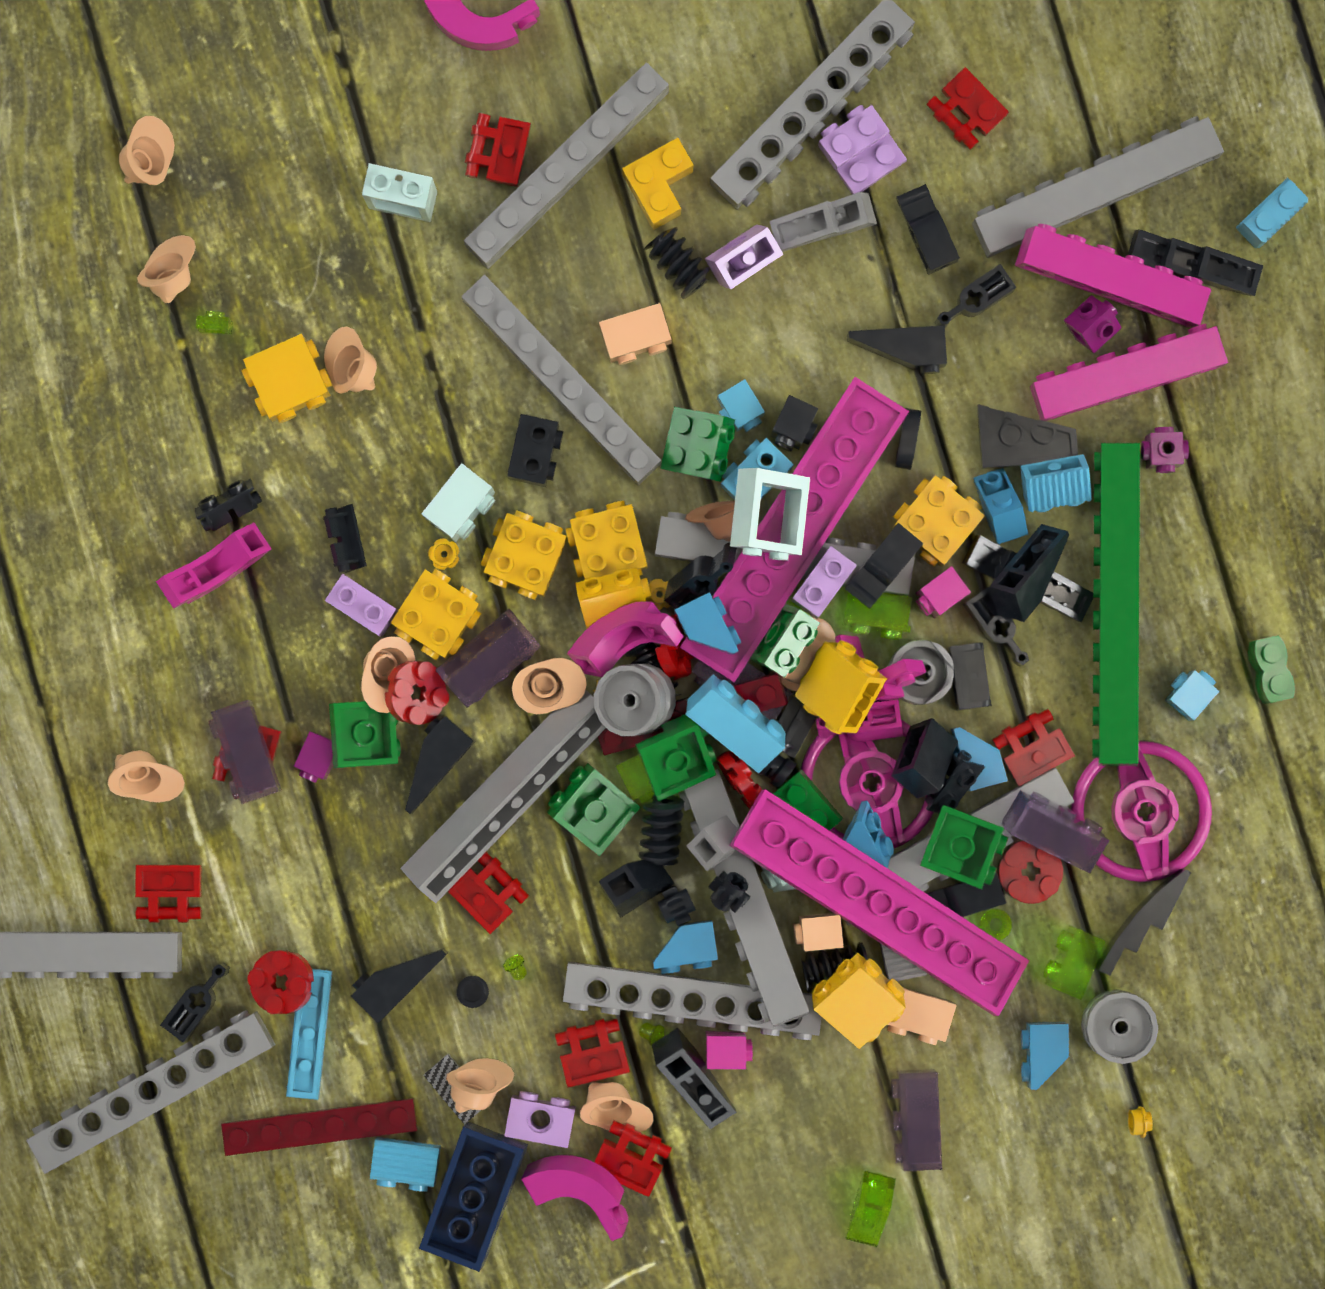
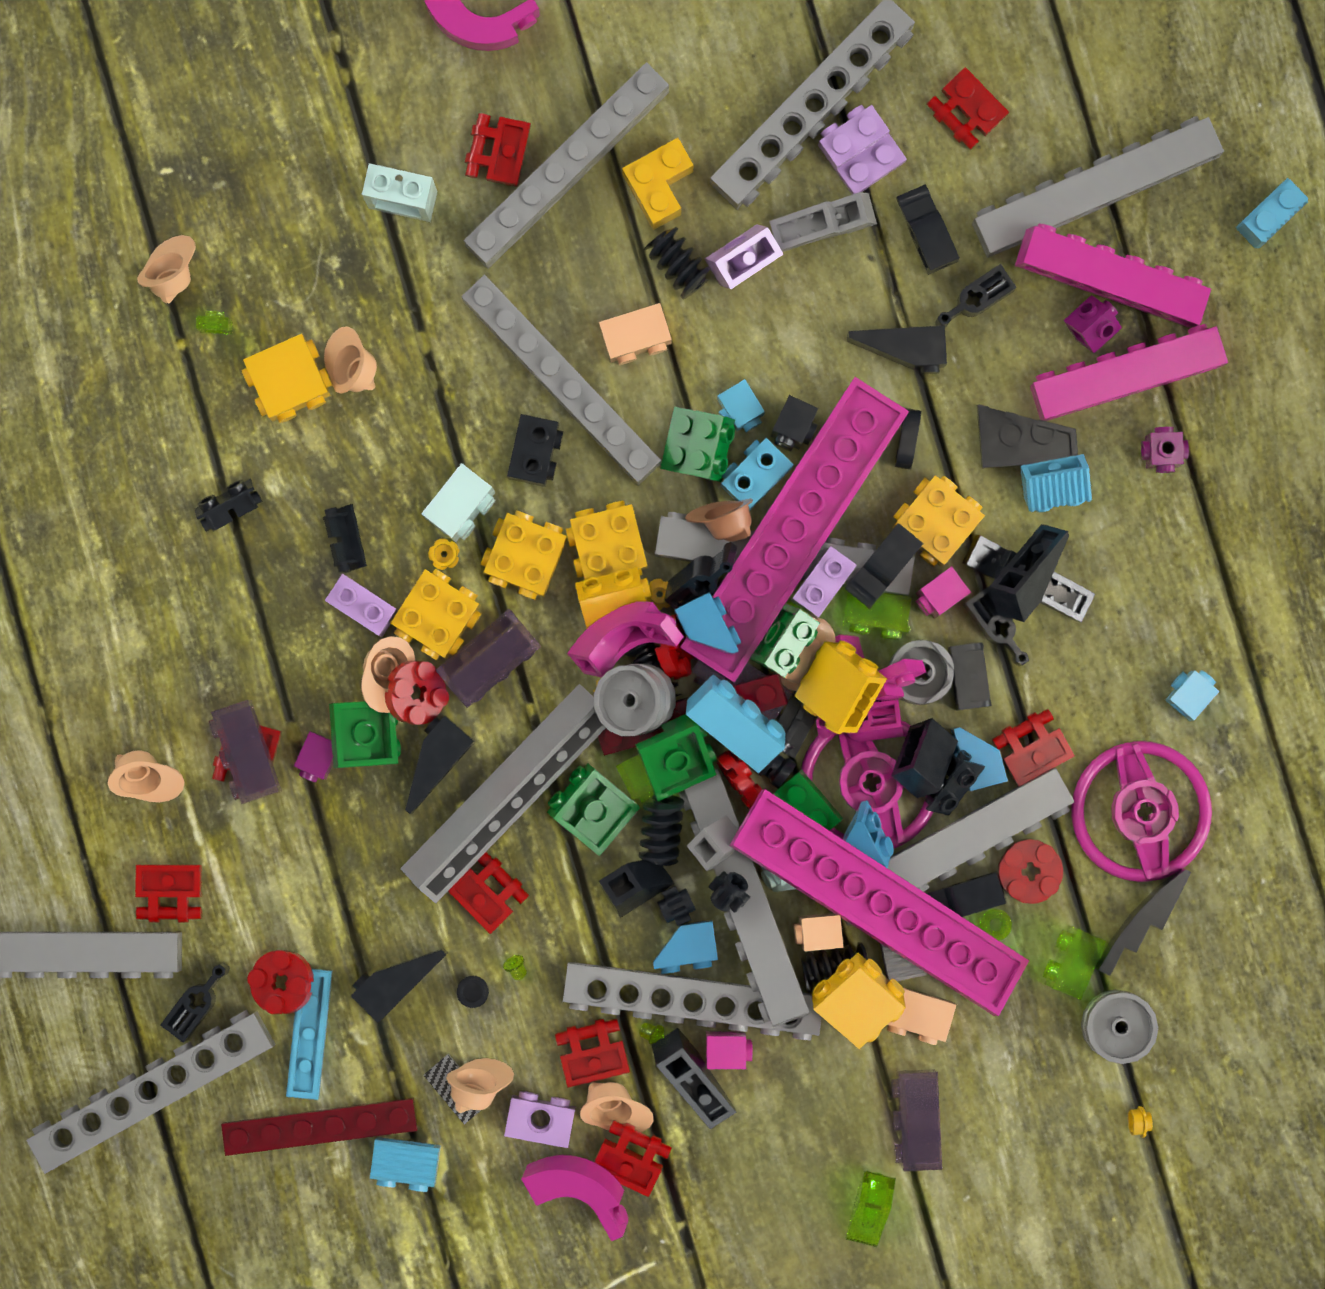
(147, 152): light nougat piece -> none
(215, 567): dark pink arch -> none
(473, 1196): dark blue brick -> none
(549, 685): light nougat piece -> none
(747, 512): light aqua window -> none
(964, 847): green plate -> none
(1001, 506): dark azure slope -> none
(1046, 1051): dark azure slope -> none
(1055, 830): clear purple brick -> none
(1118, 604): green brick -> none
(1205, 263): black slope -> none
(1269, 661): brick -> none

